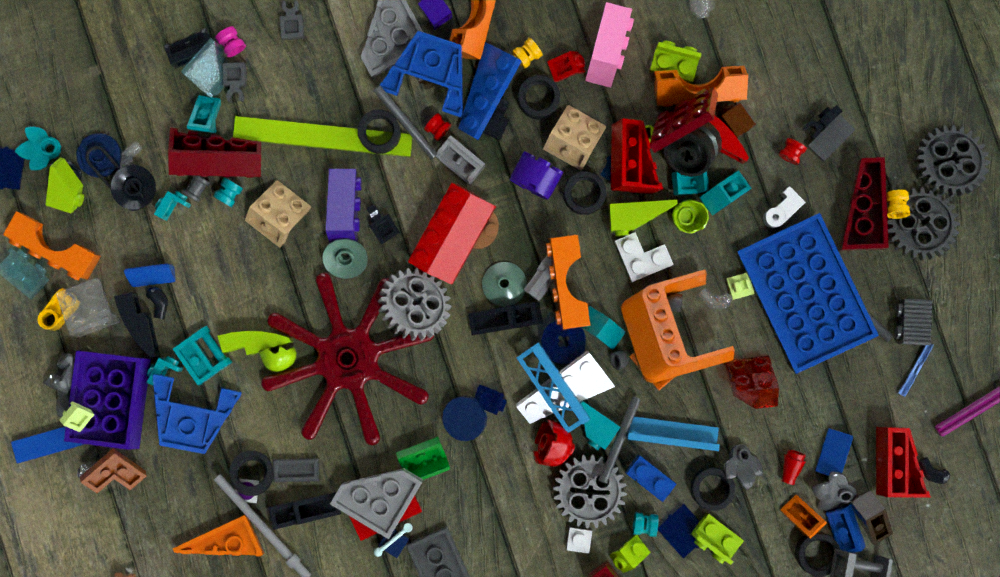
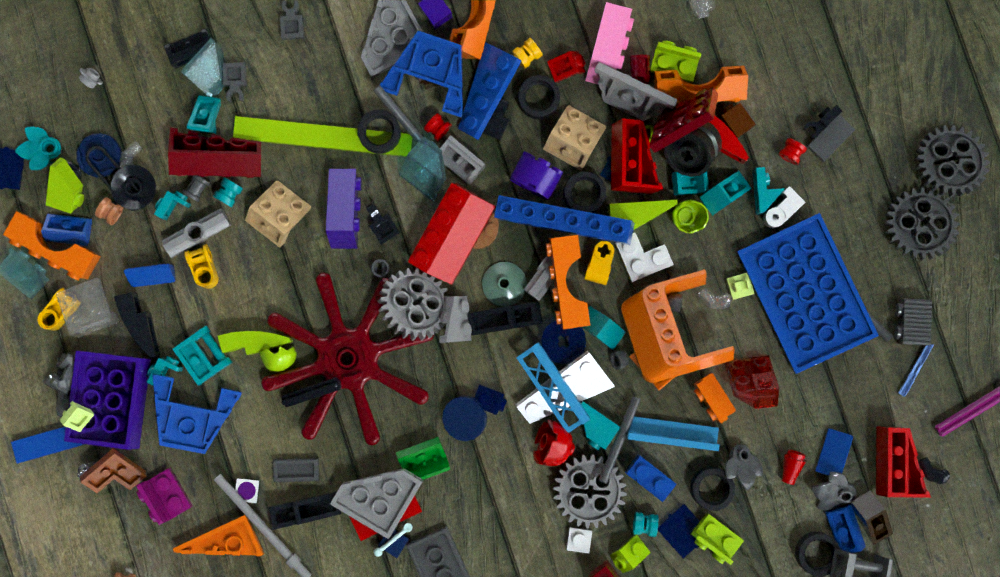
(67, 229): none -> blue slope
(90, 77): none -> light grey plate
(109, 211): none -> nougat wheel
(159, 300): black arm -> none
(163, 497): none -> magenta bracket
(183, 239): none -> light grey piece
(200, 262): none -> yellow piece
(230, 41): dark pink wheel -> none
(251, 456): black tyre -> none
(311, 392): none -> black axle
(341, 265): sand green dish -> none
(384, 268): none -> dark grey hinge
(425, 168): none -> clear light blue slope
(456, 320): none -> light grey wing
(564, 220): none -> blue brick
(599, 267): none -> yellow piece
(630, 94): none -> light grey wing
(640, 68): none -> dark red hinge
(714, 397): none -> orange bracket
(763, 196): none -> teal slope
(803, 516): orange slope -> none
(867, 212): dark red wedge -> none
(897, 204): yellow wheel -> none

